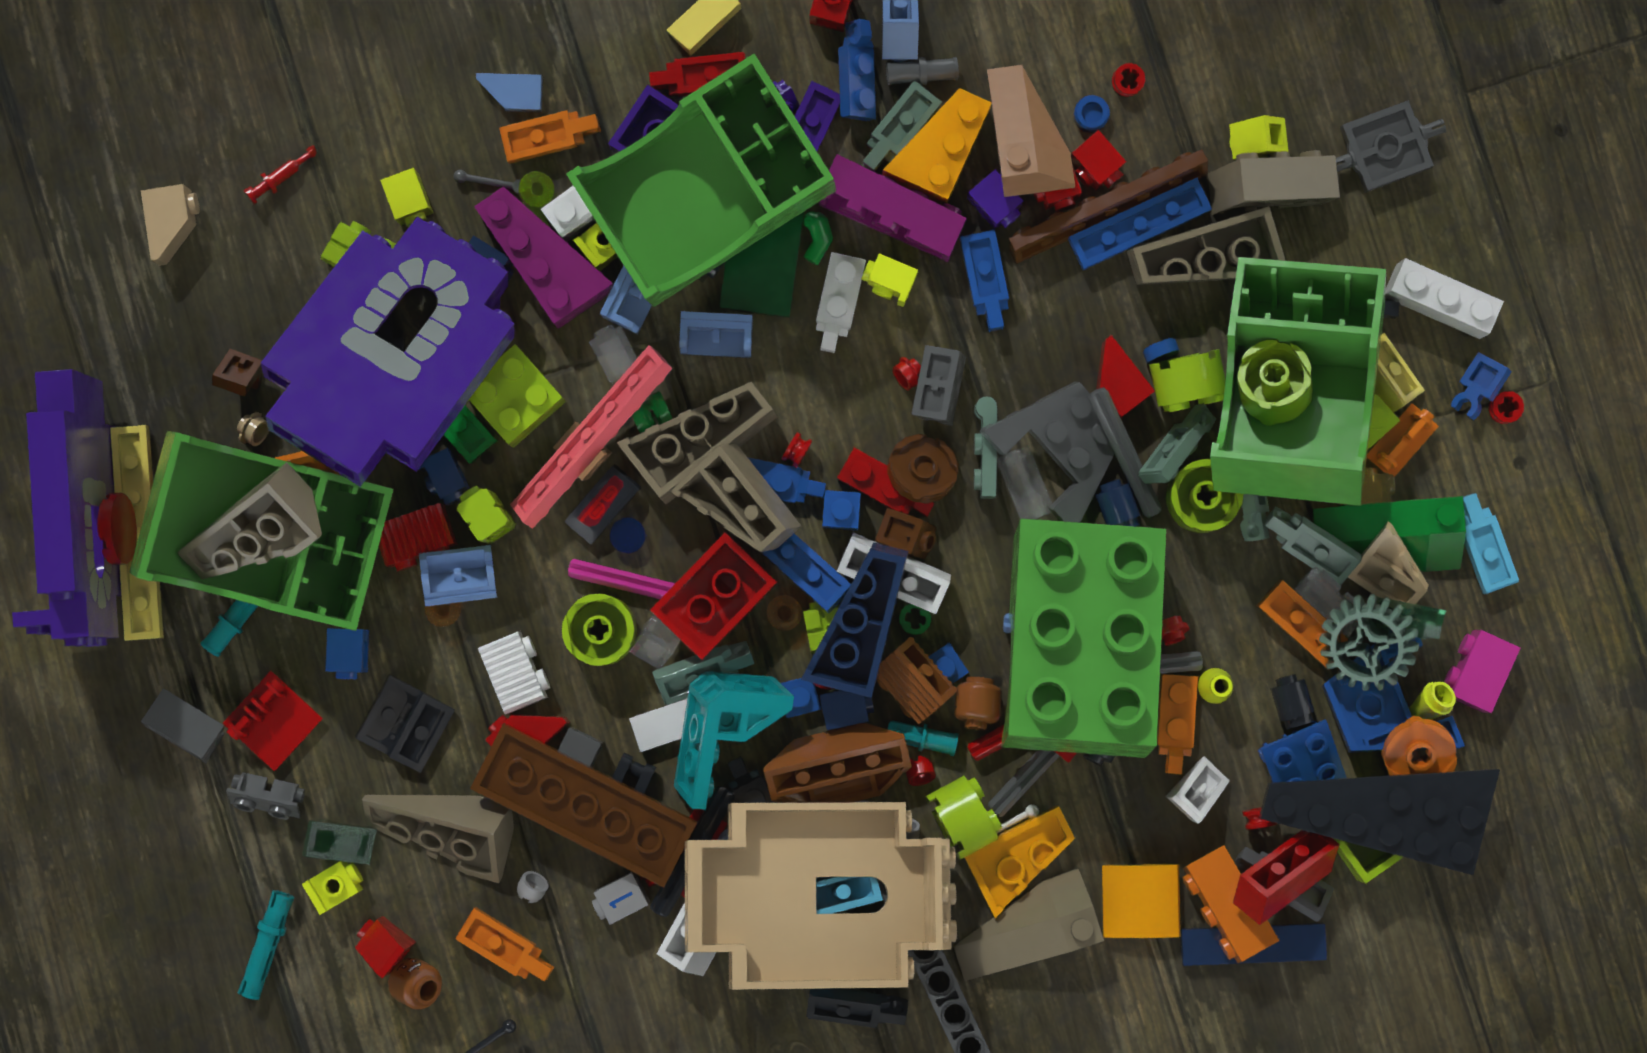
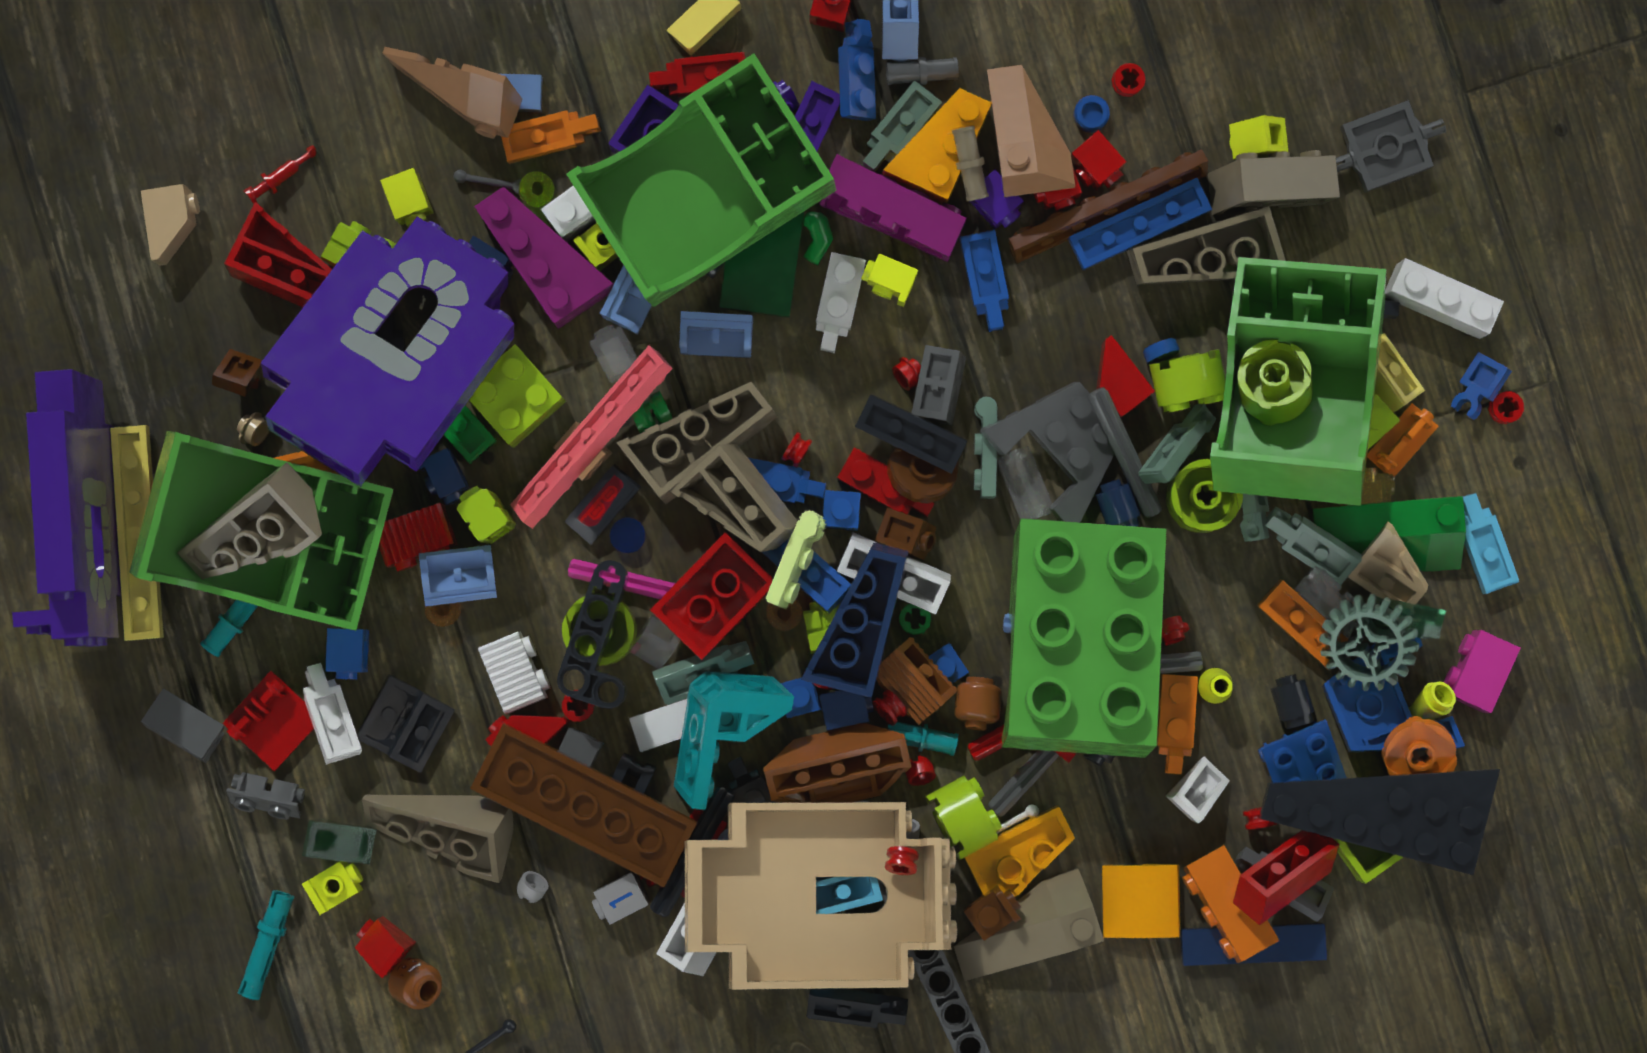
(118, 528): red tile -> none
(275, 260): none -> red wedge
(330, 716): none -> white hinge
(473, 93): none -> medium nougat wedge
(503, 946): orange hinge -> none
(572, 715): none -> red bush
(600, 632): none -> black beam
(796, 558): none -> yellowish green hinge
(889, 707): none -> red bush
(901, 860): none -> red bush
(911, 433): none -> black plate
(970, 163): none -> dark tan pin
(993, 912): none -> reddish brown bracket

